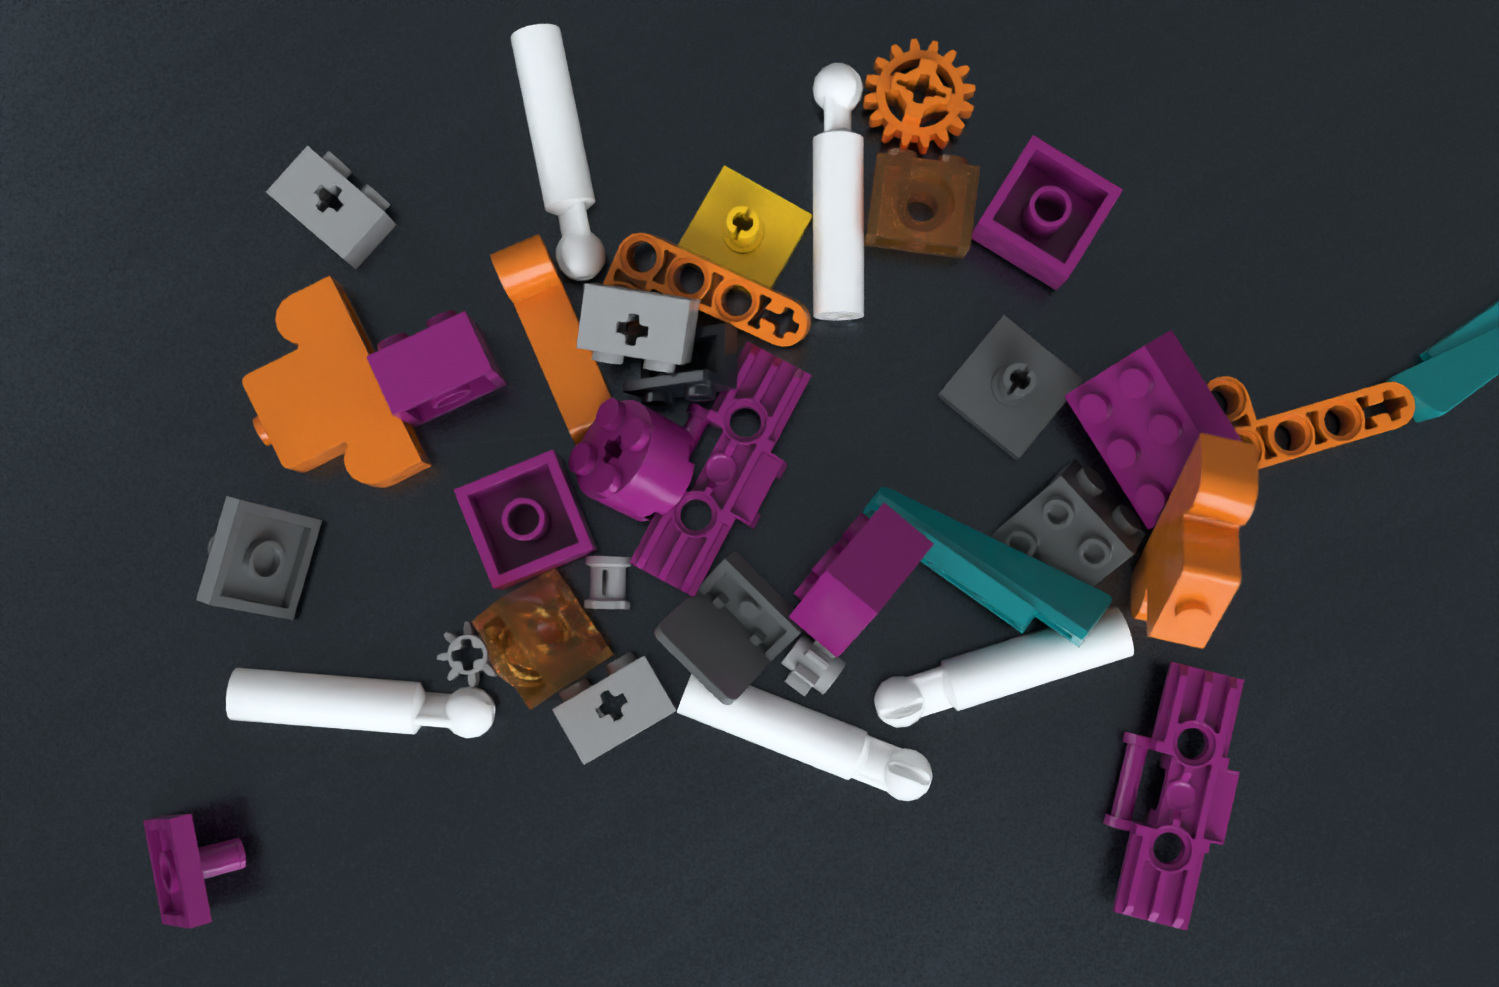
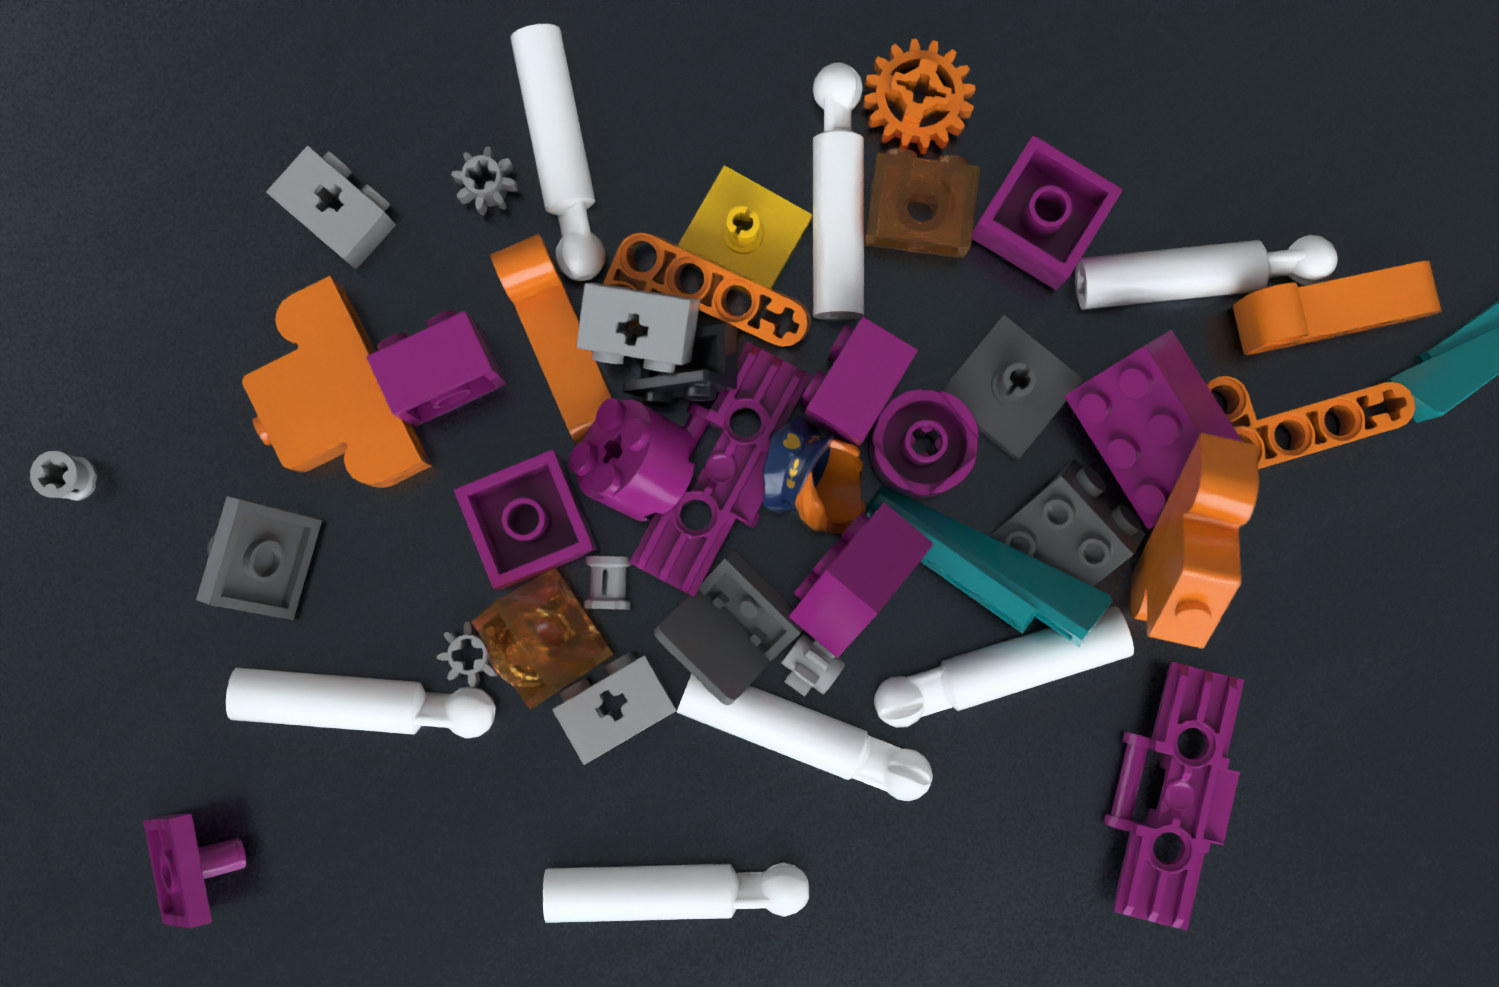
(48, 477): none -> light grey bush
(476, 170): none -> light grey gear
(669, 892): none -> white piece
(813, 477): none -> piece
(860, 382): none -> magenta brick
(931, 414): none -> magenta brick
(1198, 271): none -> white piece
(1304, 314): none -> orange beam

